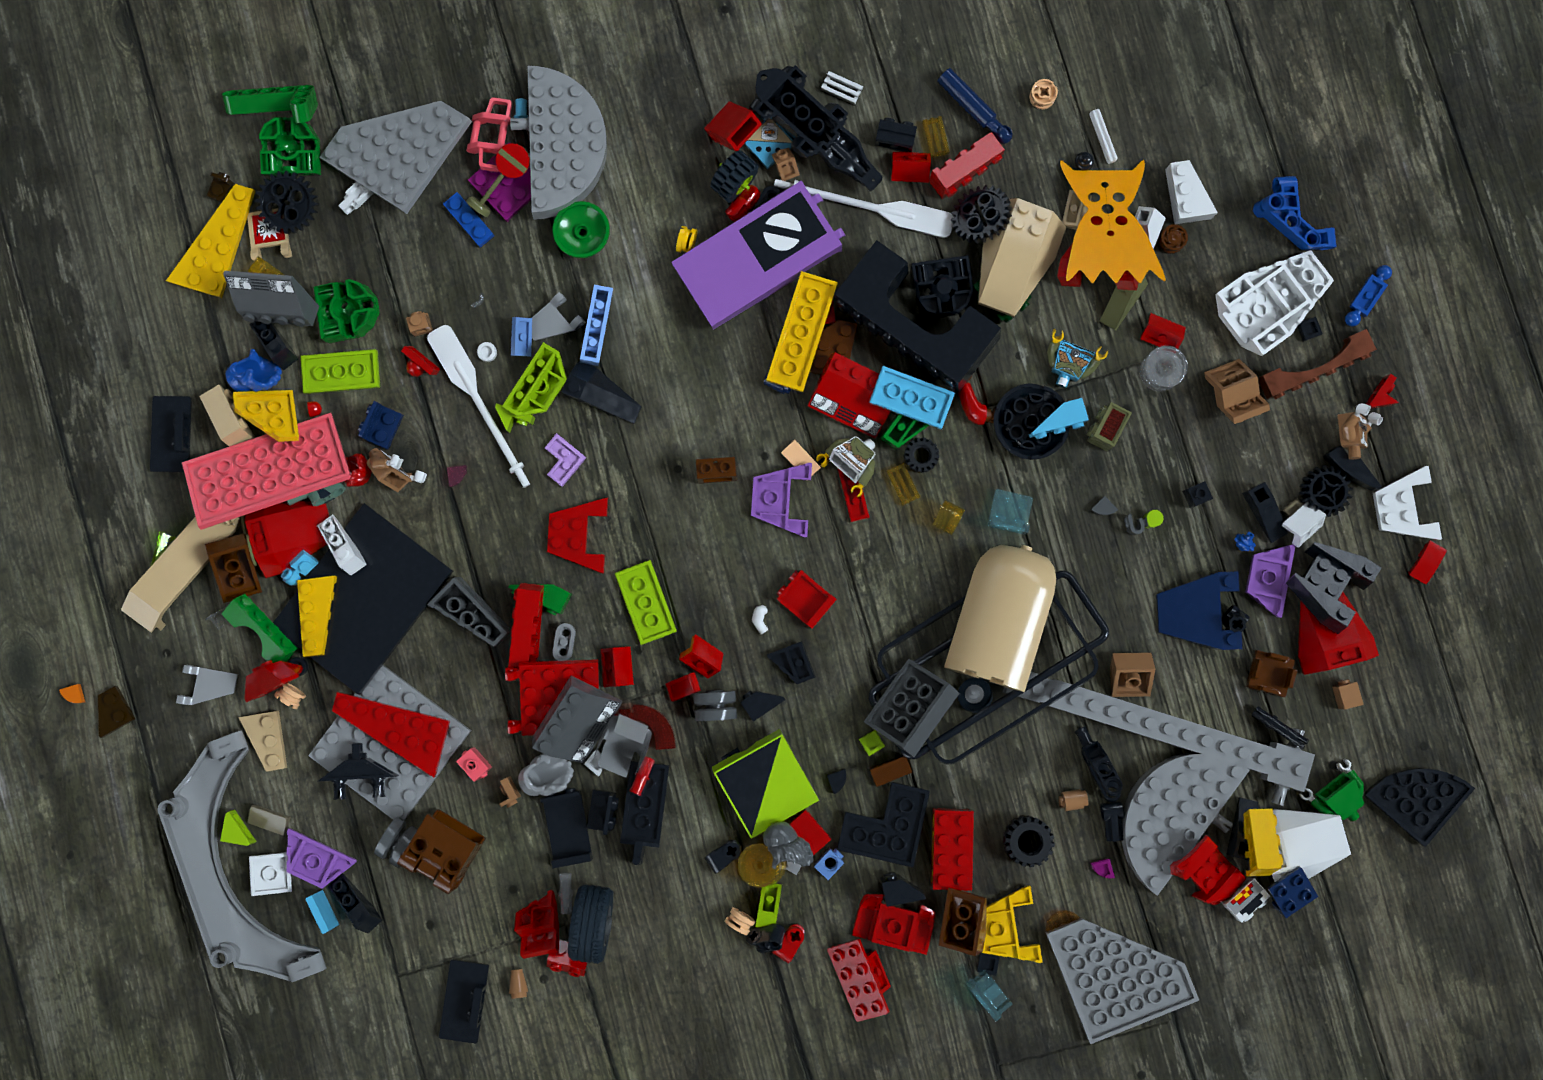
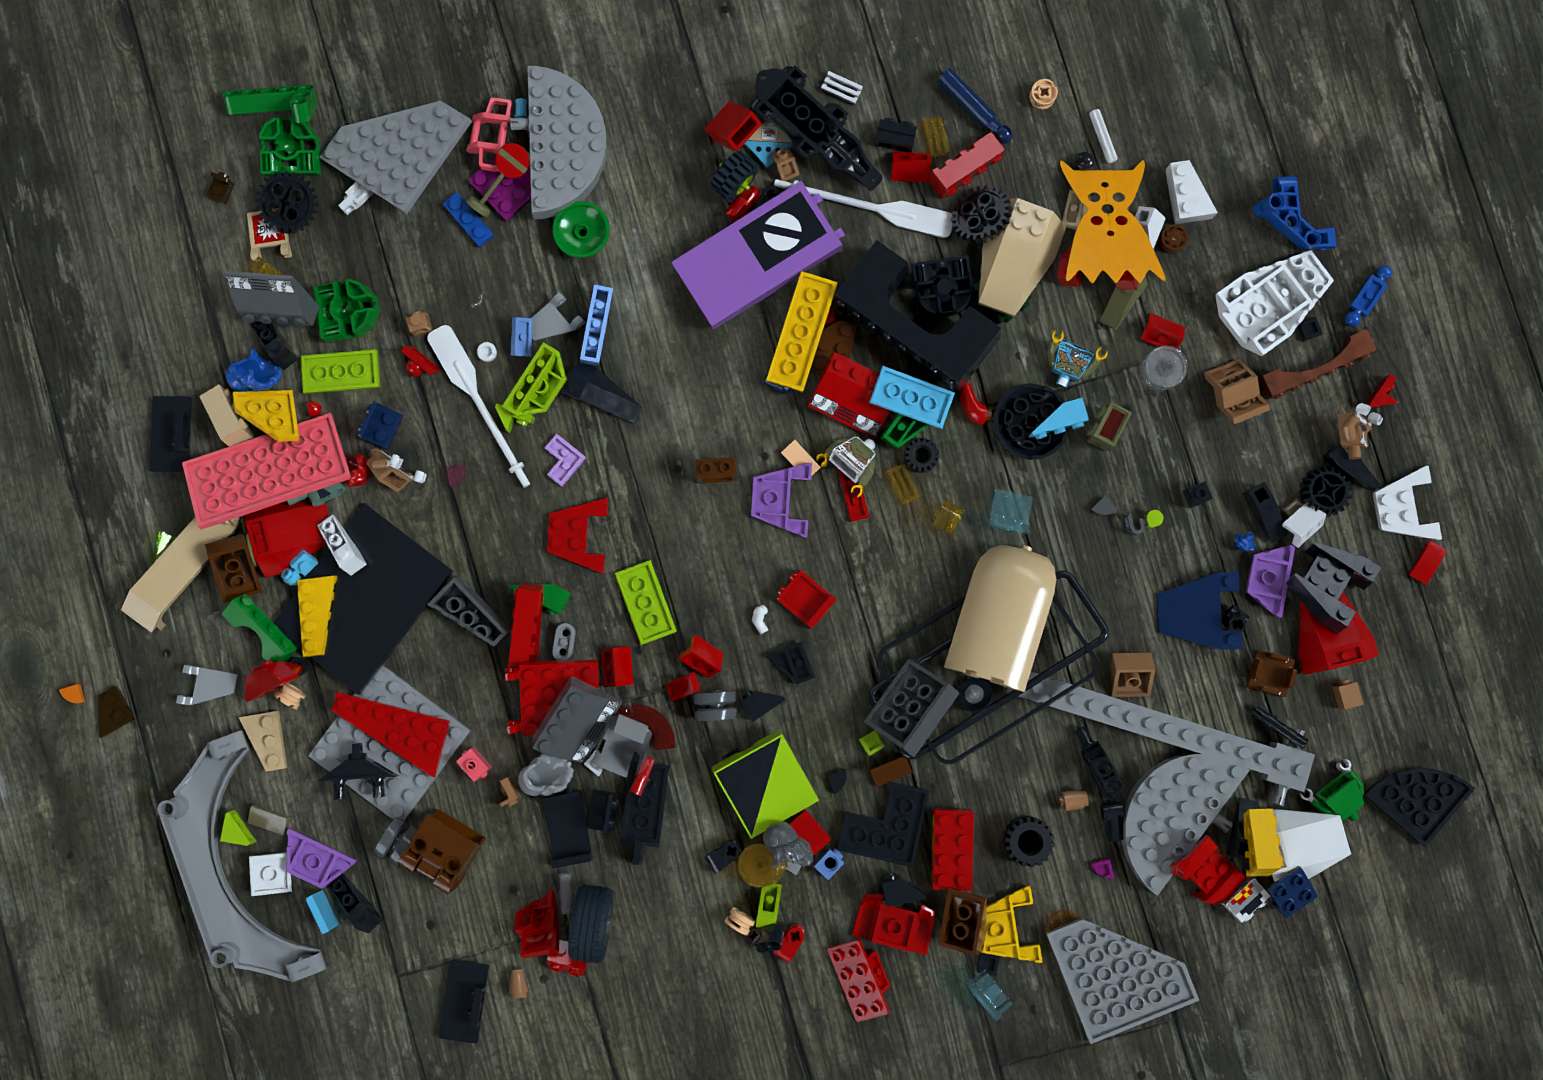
(215, 246): yellow wing -> none
(686, 239): yellow wheel -> none

